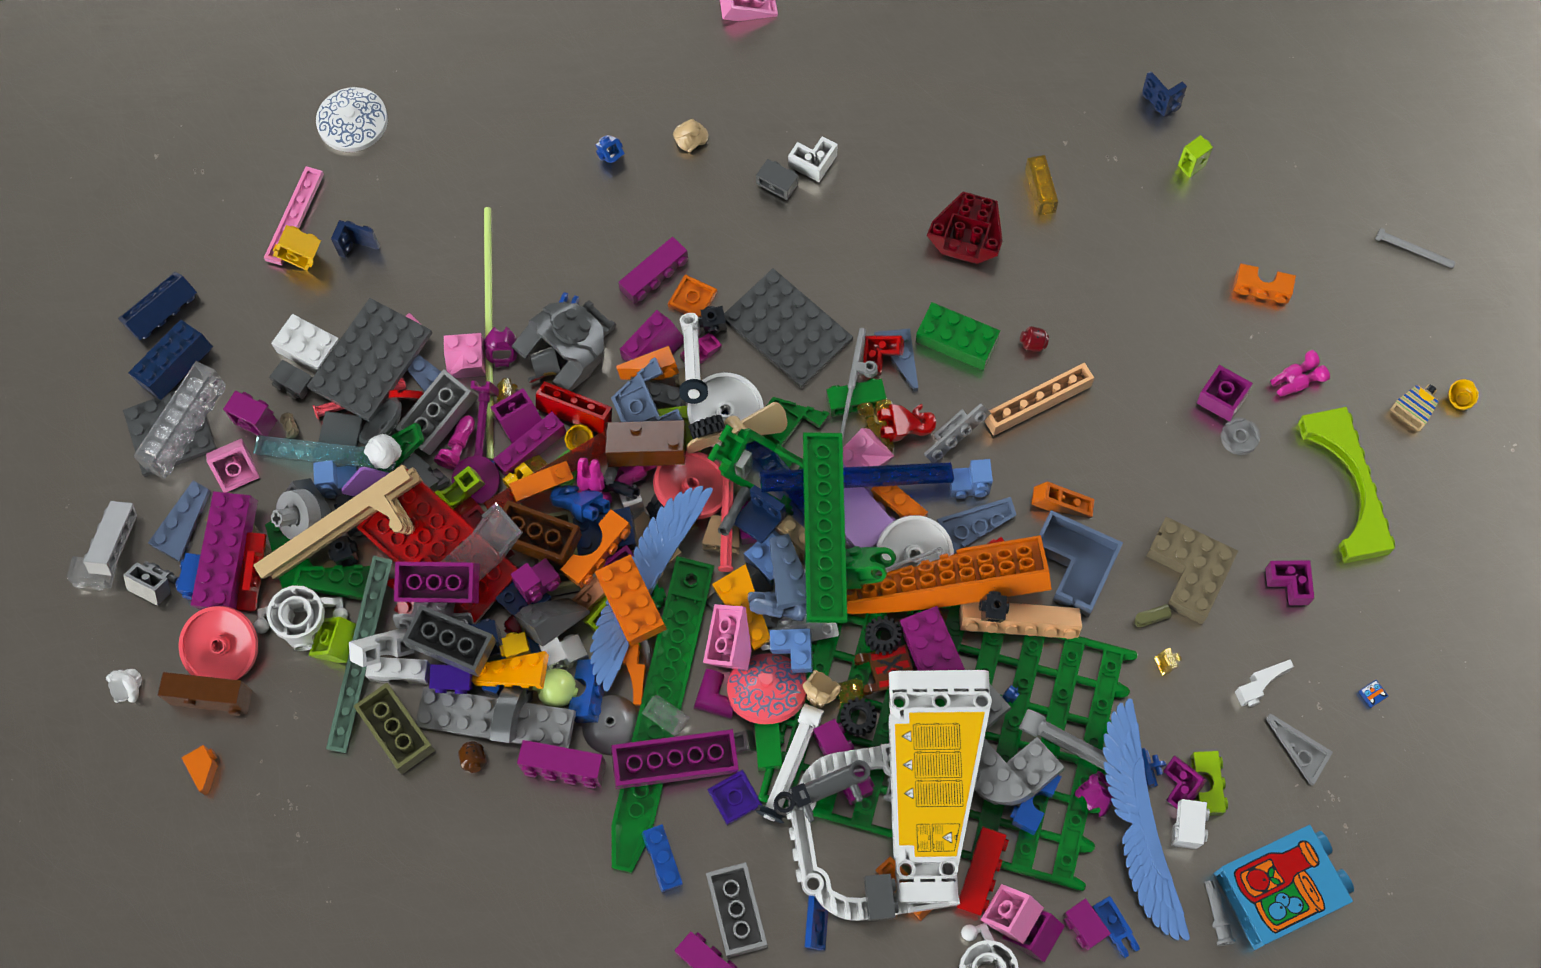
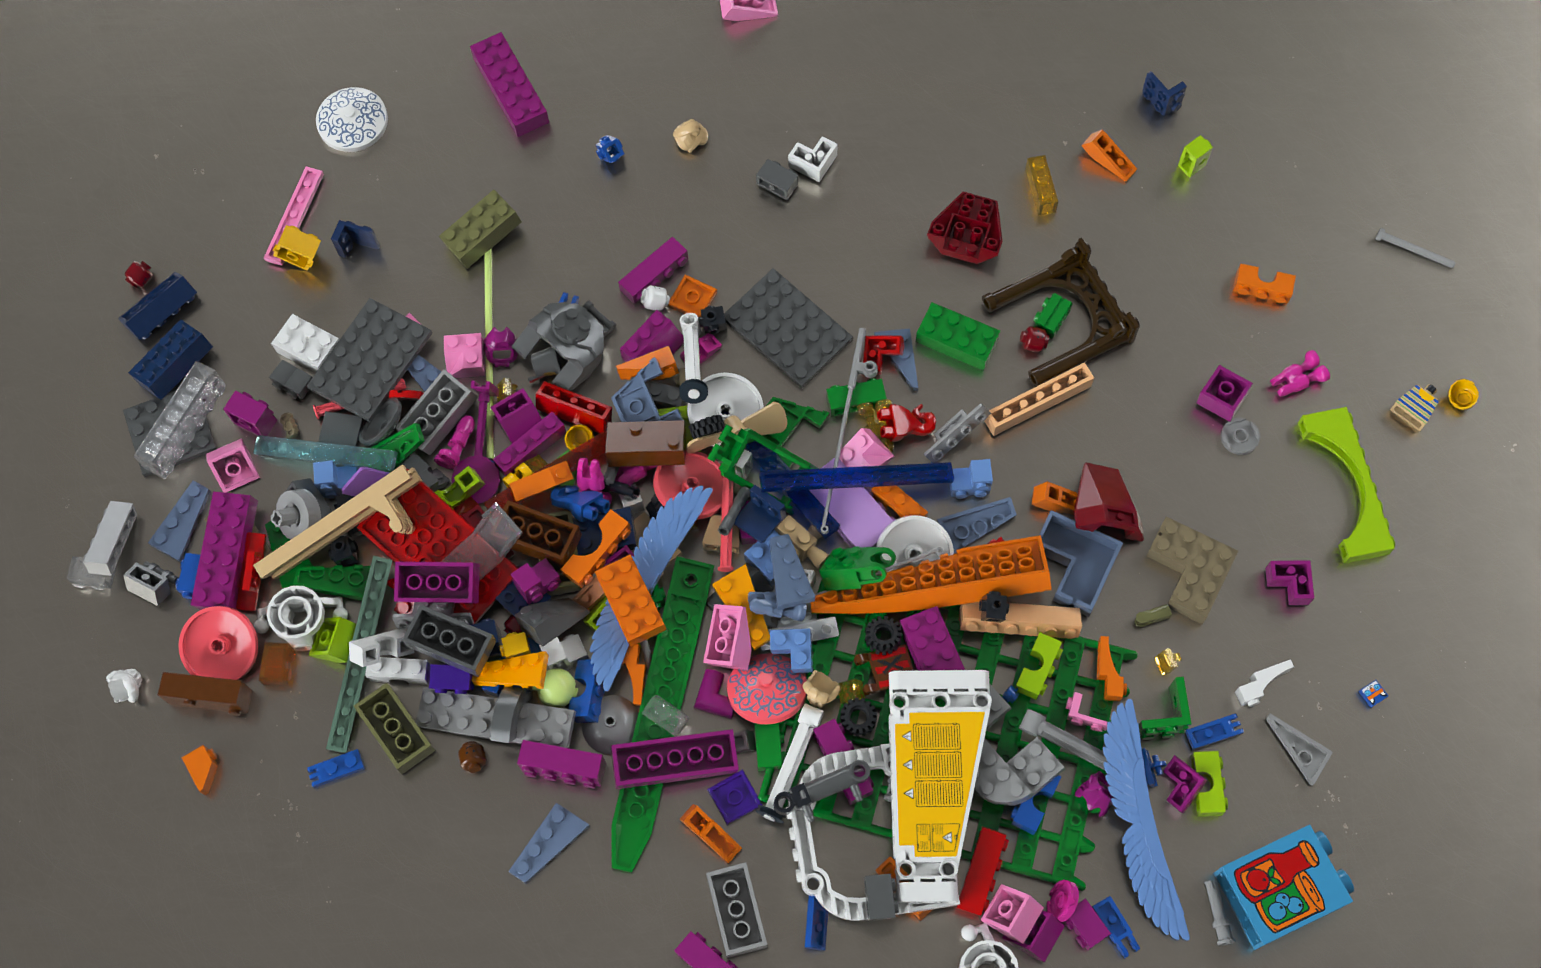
(138, 274): none -> dark red head
(276, 664): none -> clear orange brick
(336, 768): none -> blue hinge
(382, 451): white hair -> none
(480, 228): none -> olive brick
(509, 84): none -> magenta brick
(552, 836): none -> sand blue wing
(655, 298): none -> white head
(662, 857): blue arch -> none
(710, 833): none -> orange slope
(824, 528): green plate -> none
(1045, 650): none -> lime arch
(1053, 314): none -> green brick
(1063, 900): none -> dark pink tile
(1073, 262): none -> dark brown arch
(1078, 719): none -> bright pink bracket
(1105, 501): none -> dark red wedge
(1109, 155): none -> orange slope
(1114, 684): none -> orange slope
(1169, 726): none -> green bracket
(1190, 825): white brick -> none
(1213, 732): none -> blue hinge

